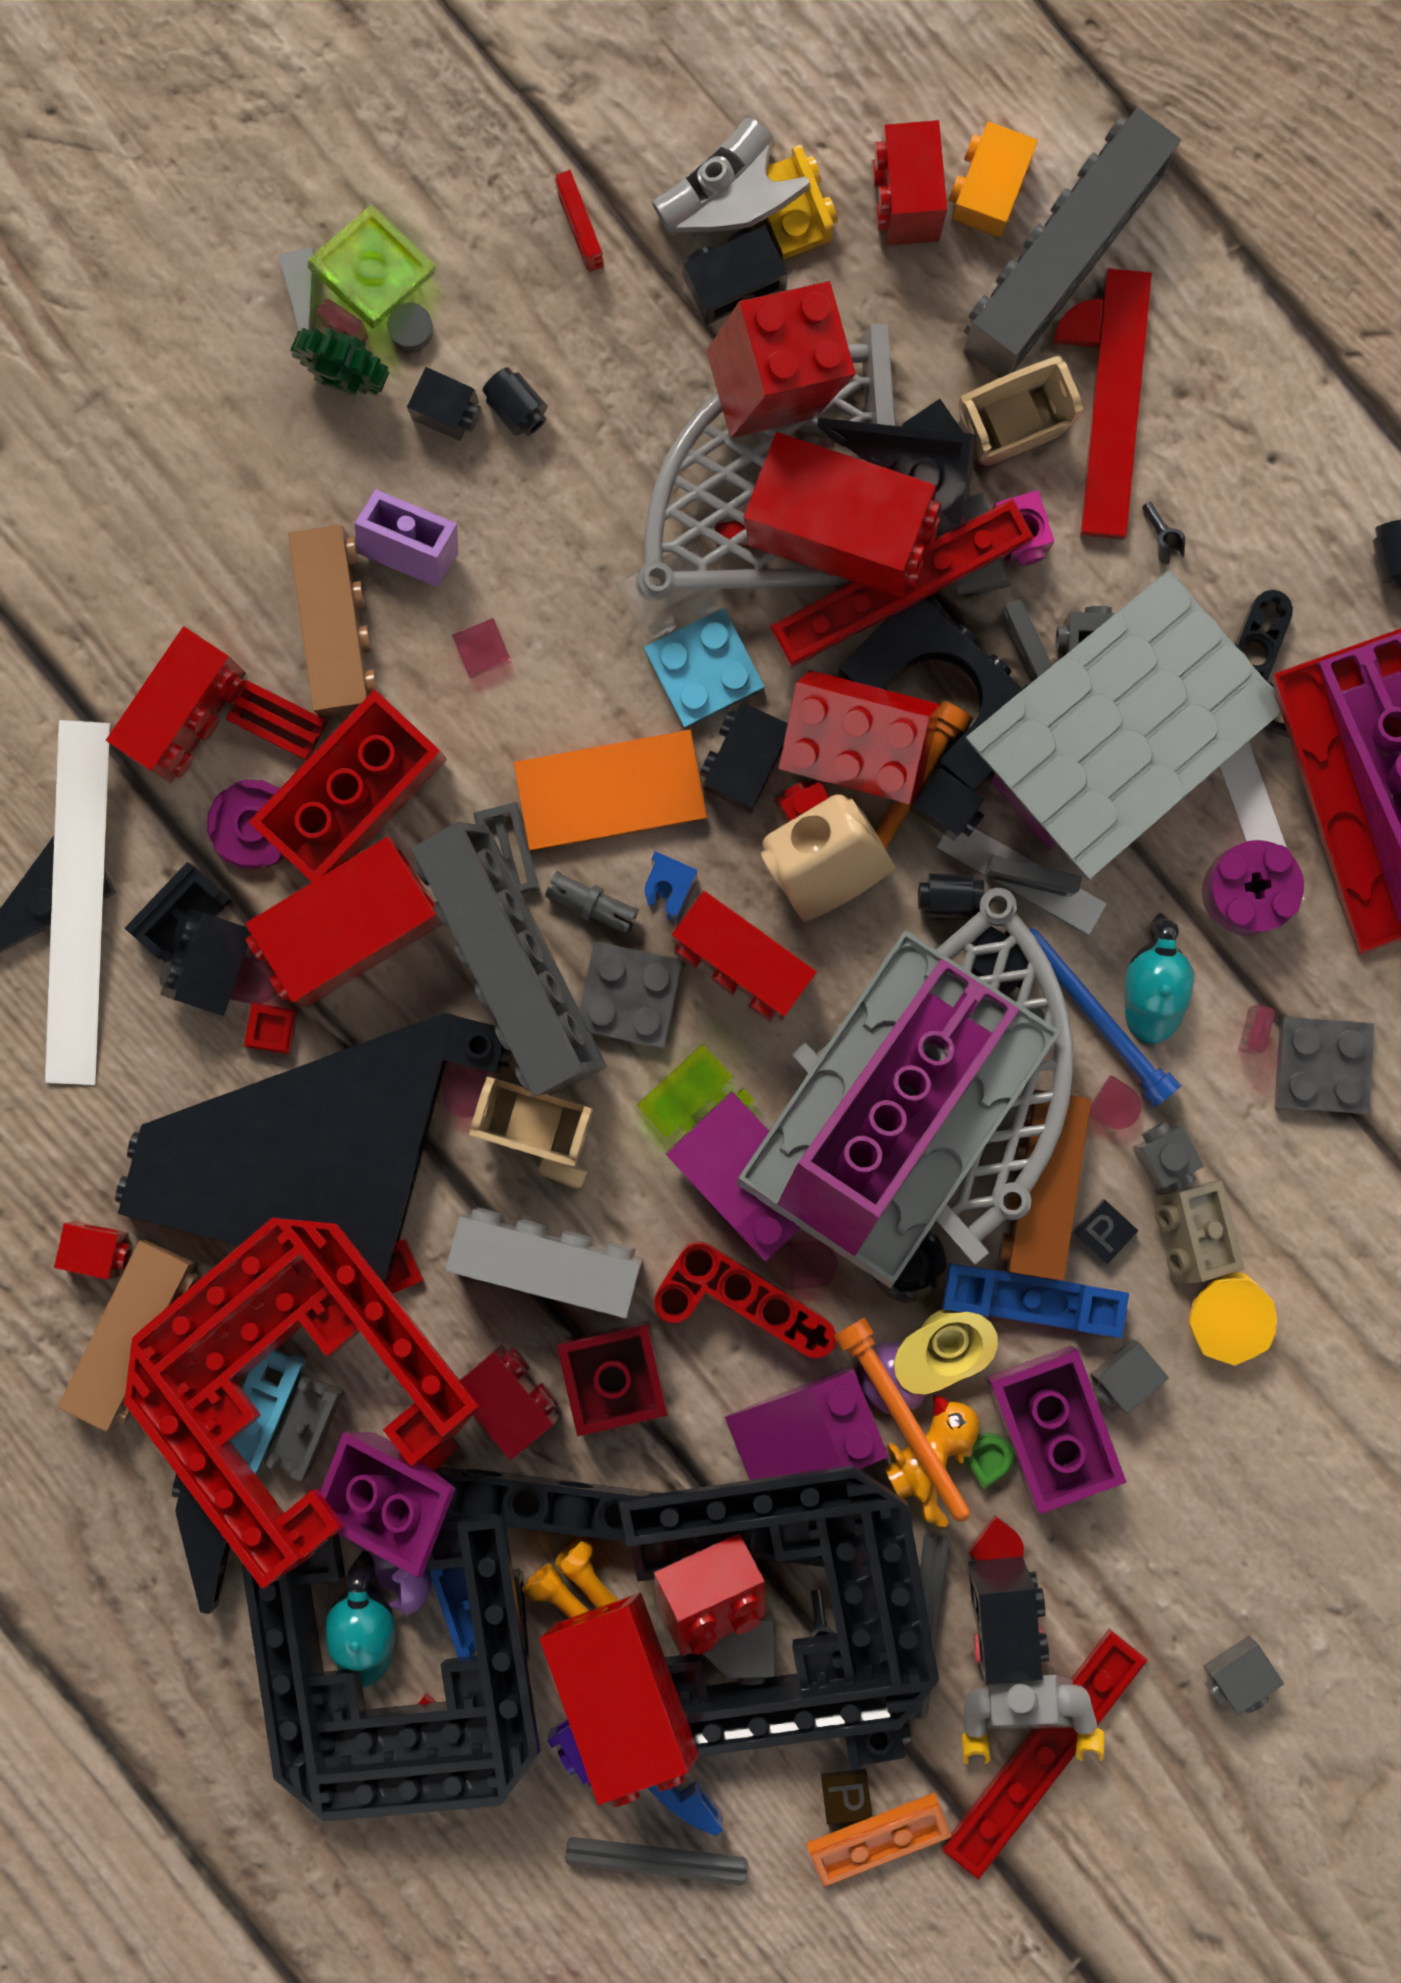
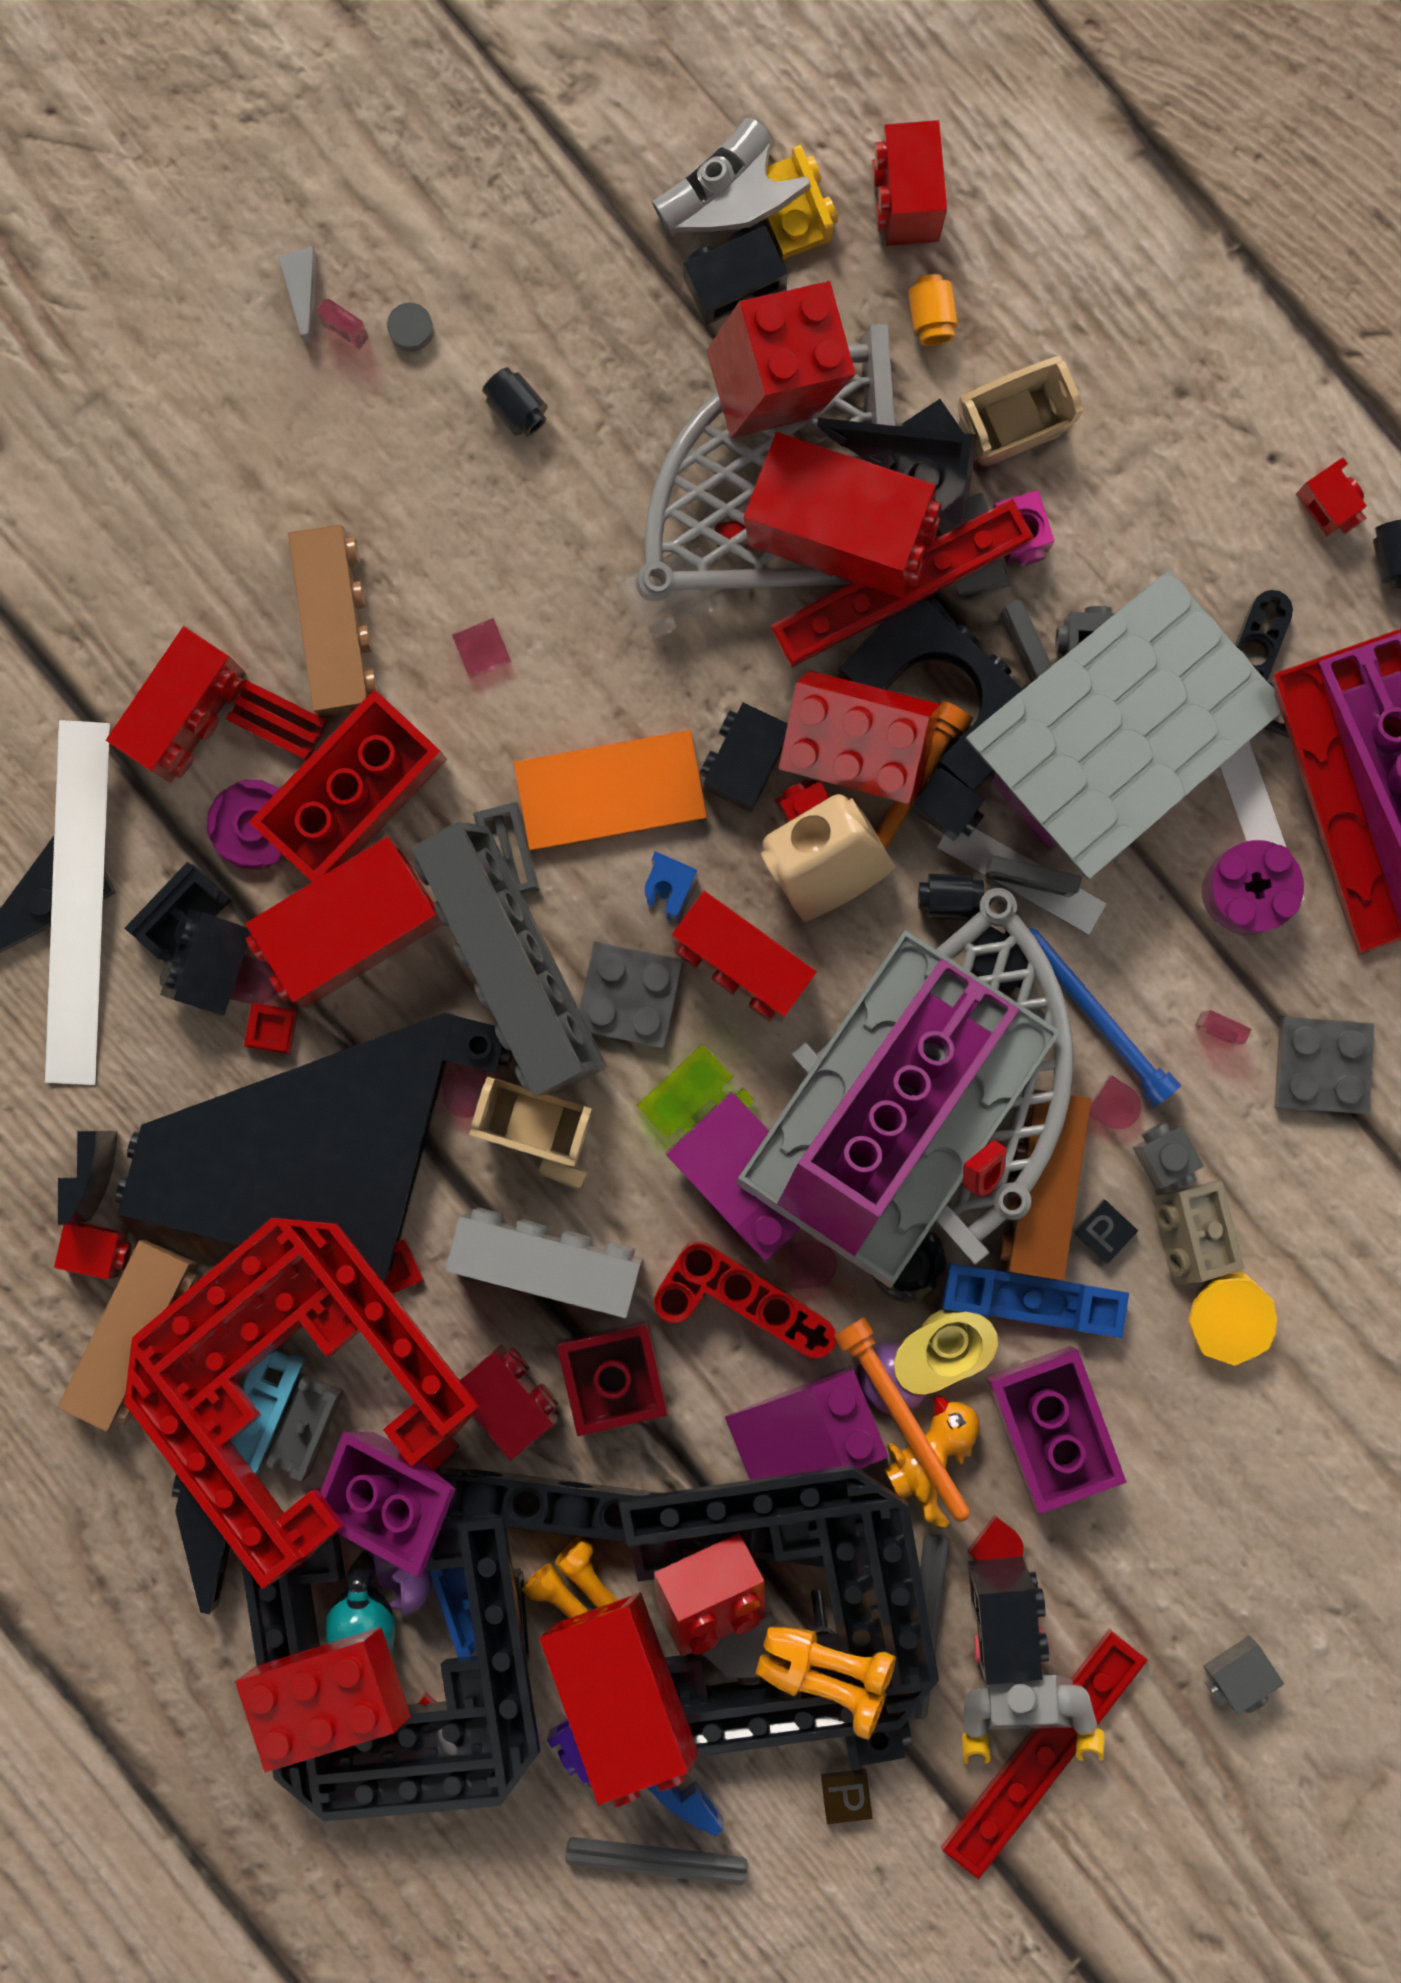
(82, 1194): none -> black slope
(323, 1699): none -> red brick
(339, 361): dark green gear -> none
(371, 266): clear neon green plate -> none
(406, 538): medium lavender brick -> none
(444, 404): black brick -> none
(579, 221): red tile -> none
(591, 902): dark grey pin -> none
(704, 668): medium azure plate -> none
(790, 1670): none -> light orange piece
(878, 1839): orange tile -> none
(933, 310): none -> light orange brick
(985, 1169): none -> red tile
(990, 1458): bright green tile -> none
(993, 180): light orange brick -> none
(1070, 243): dark grey brick -> none
(1081, 324): red tile -> none
(1115, 404): red tile -> none
(1128, 1377): dark grey brick -> none
(1158, 985): teal hair -> none
(1167, 537): black hand -> none
(1222, 1028): none -> clear pink tile
(1256, 1029): clear pink tile -> none
(1334, 499): none -> red brick

